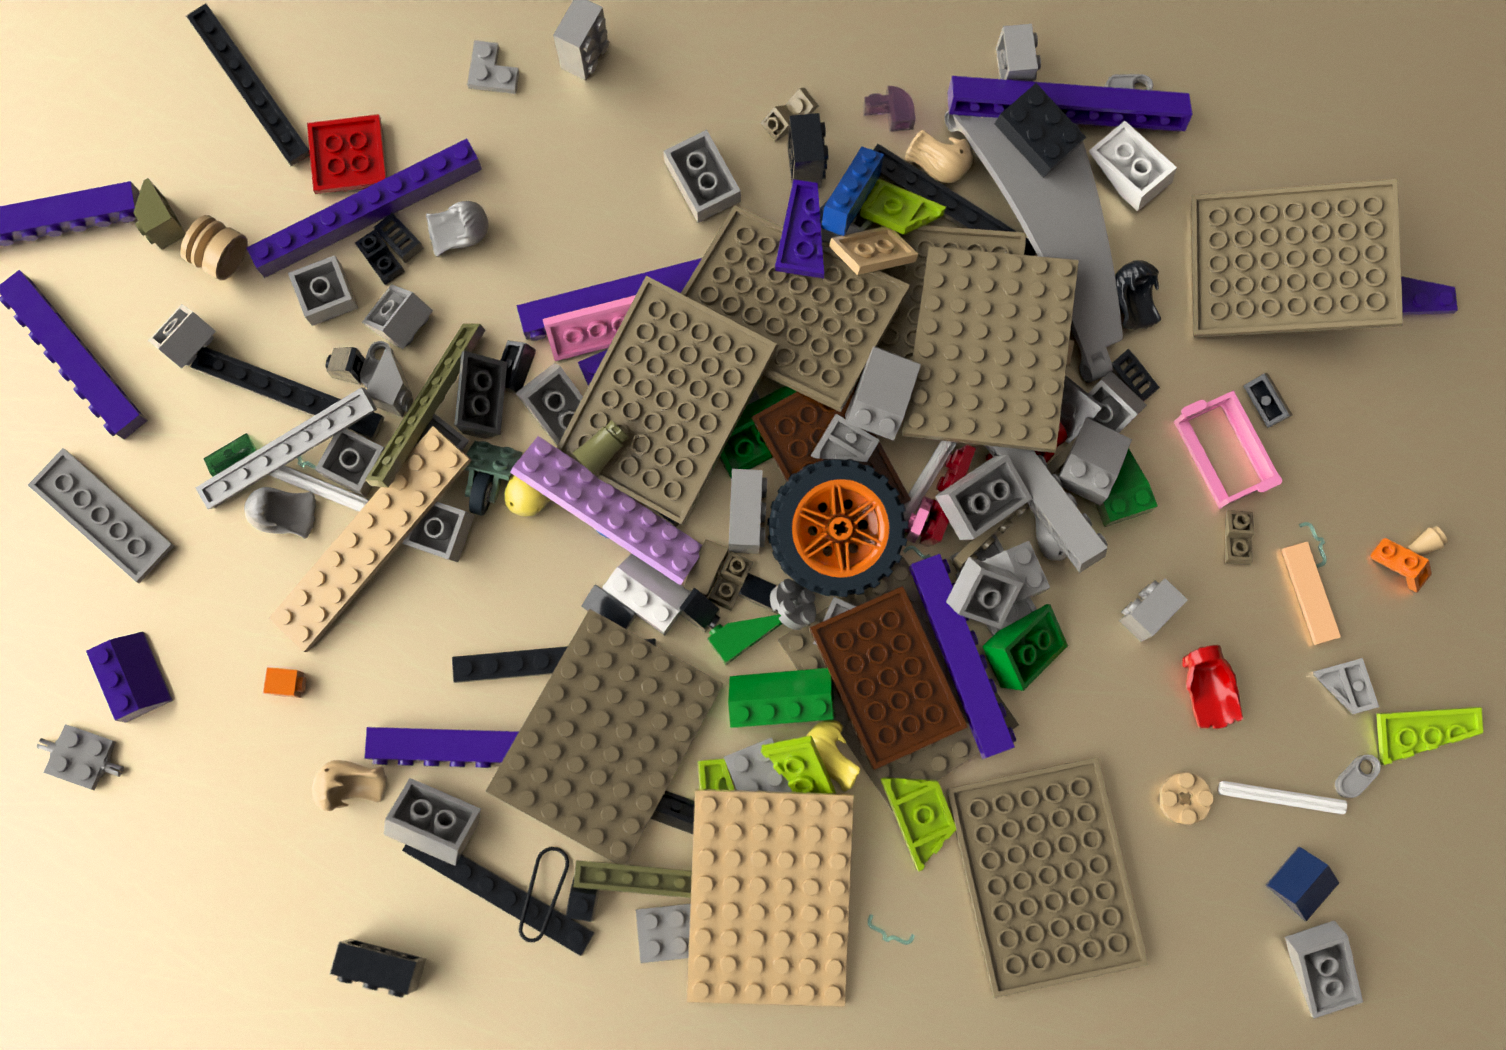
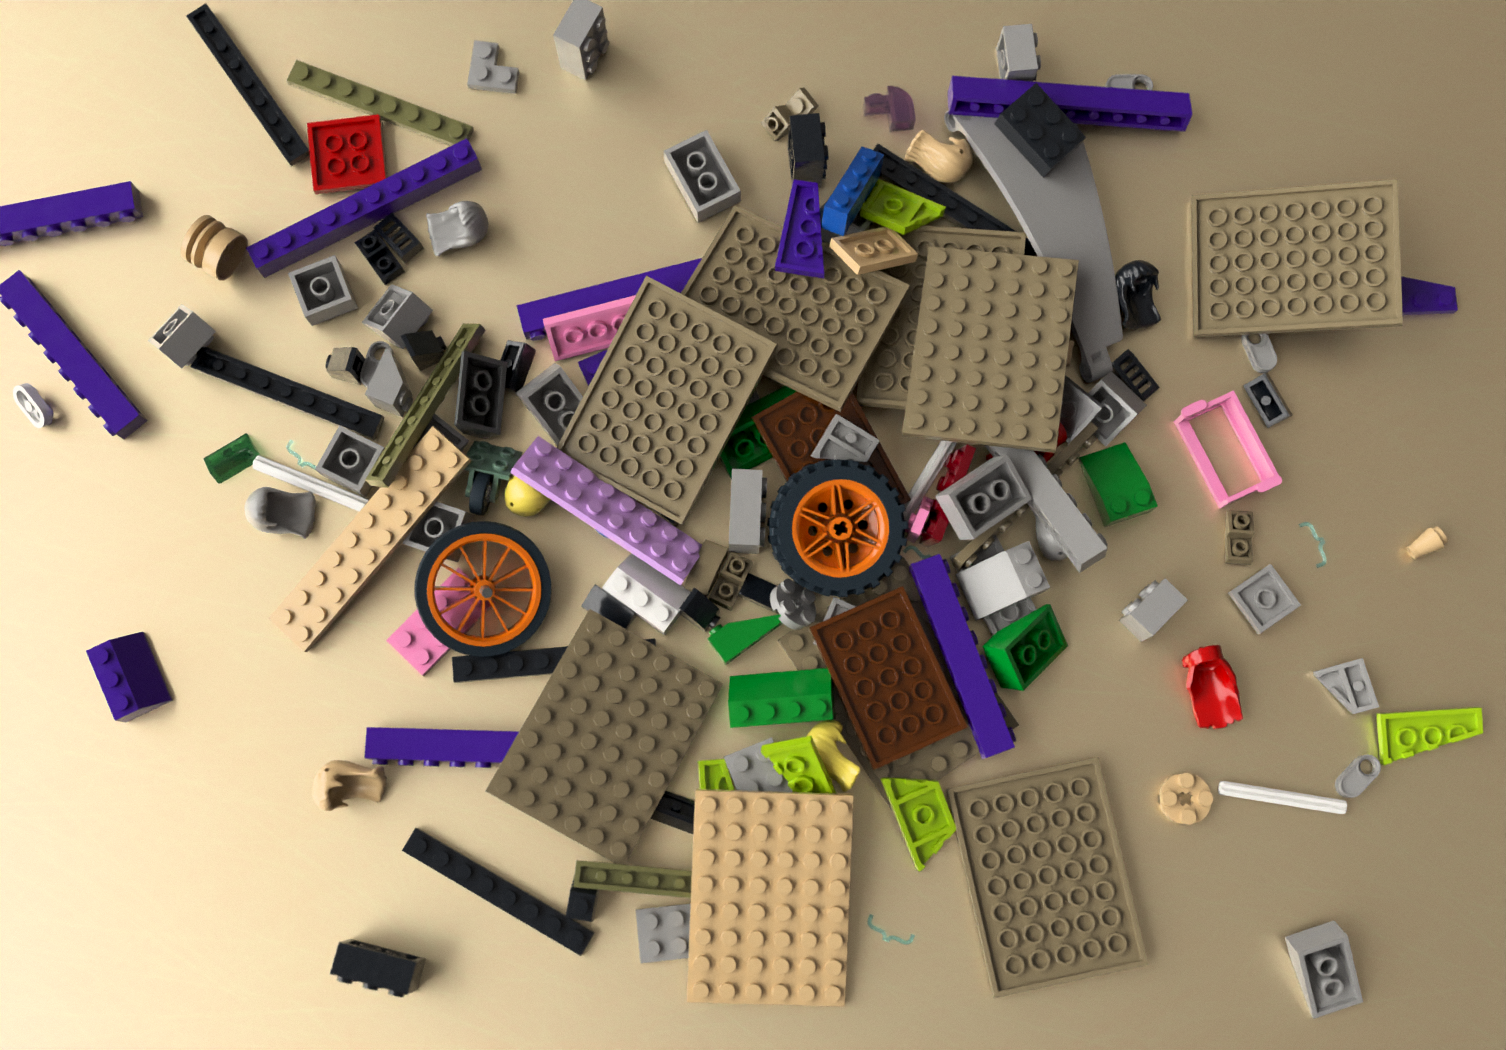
(33, 405): none -> white plate
(79, 757): light grey plate -> none
(101, 515): light grey plate -> none
(156, 217): olive slope -> none
(284, 682): orange brick -> none
(286, 448): plate -> none
(375, 102): none -> olive plate
(415, 640): none -> bright pink plate
(424, 348): none -> black slope
(432, 821): light grey brick -> none
(482, 589): none -> wheel
(554, 899): black piece -> none
(601, 448): olive plant -> none
(882, 393): light grey slope -> none
(984, 592): light grey brick -> none
(1094, 461): light grey slope -> none
(1133, 165): white slope -> none
(1261, 355): none -> light grey piece
(1264, 599): none -> light grey plate
(1303, 883): dark blue slope -> none
(1311, 593): light nougat tile -> none
(1404, 562): orange bracket -> none

